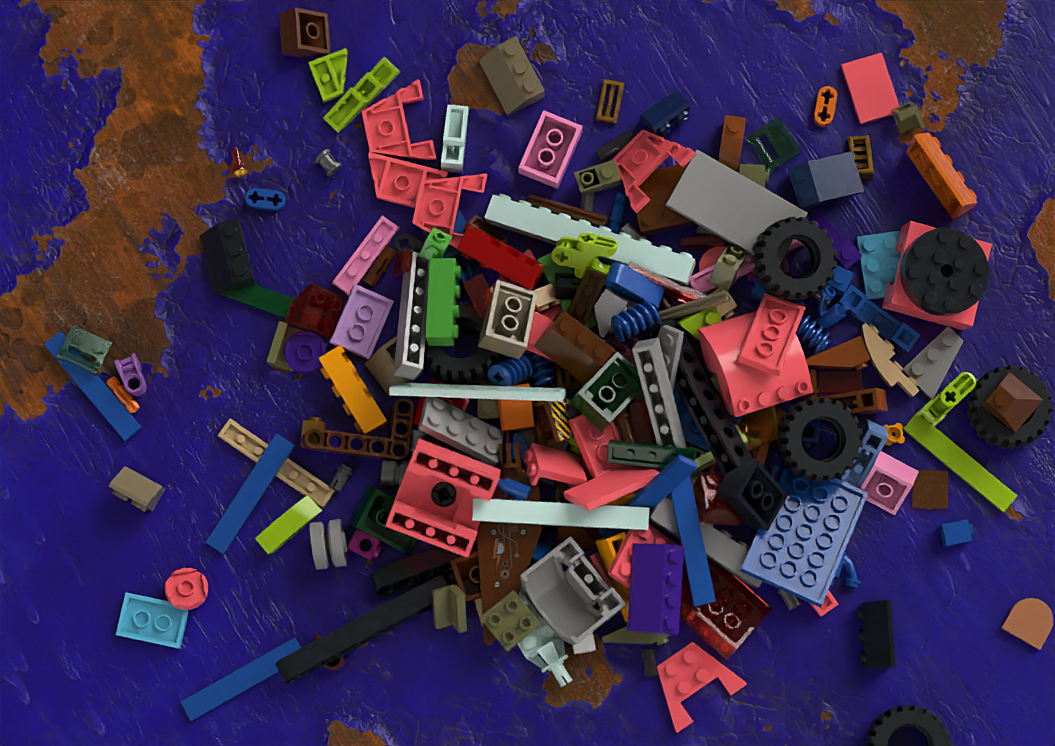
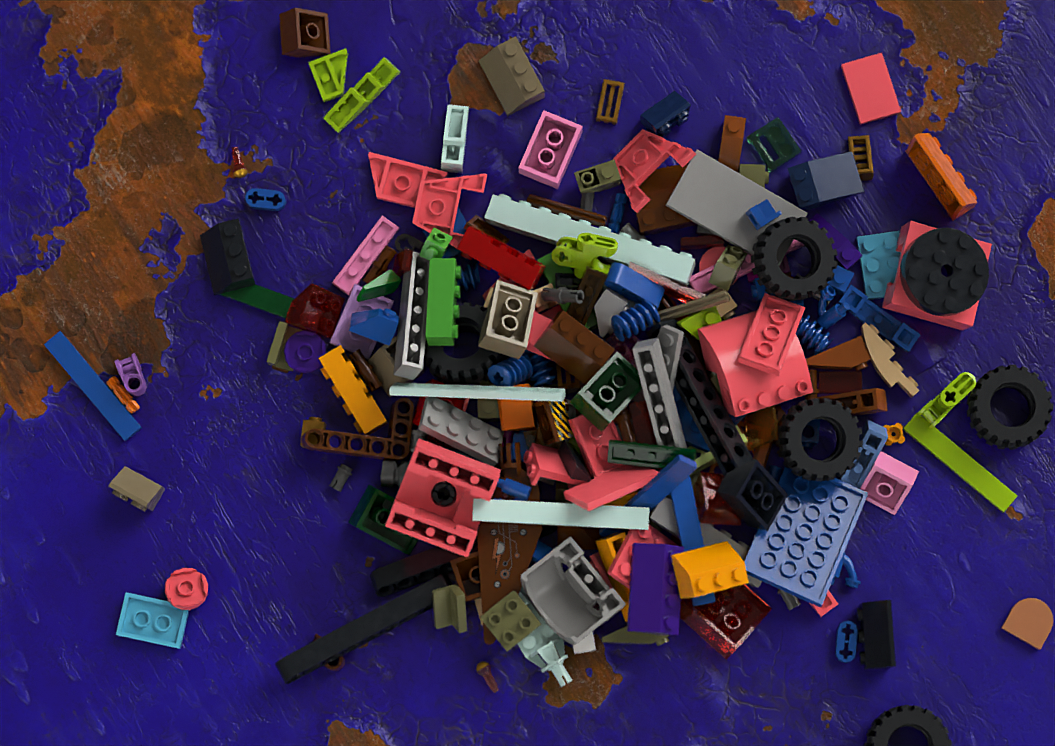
(87, 345): clear green plate -> none
(237, 682): blue tile -> none
(250, 493): blue tile -> none
(288, 524): lime slope -> none
(289, 473): tan tile -> none
(328, 163): dark grey bush -> none
(328, 544): light grey wheel -> none
(355, 543): magenta brick -> none
(365, 370): none -> reddish brown pin
(375, 324): none -> blue slope
(380, 286): none -> green slope
(388, 129): coral wing -> none
(479, 294): clear red tile -> none
(484, 669): none -> clear red piece
(562, 295): none -> dark grey pin
(573, 462): none -> black slope
(614, 145): clear smoke axle -> none
(649, 662): clear smoke pin -> none
(686, 674): coral wing -> none
(708, 570): none -> light orange slope
(762, 214): none -> blue panel
(820, 106): orange beam -> none
(840, 642): none -> blue beam
(907, 117): olive panel -> none
(930, 490): clear orange piece -> none
(934, 362): light grey wing -> none
(956, 533): blue brick -> none
(1012, 402): reddish brown slope -> none

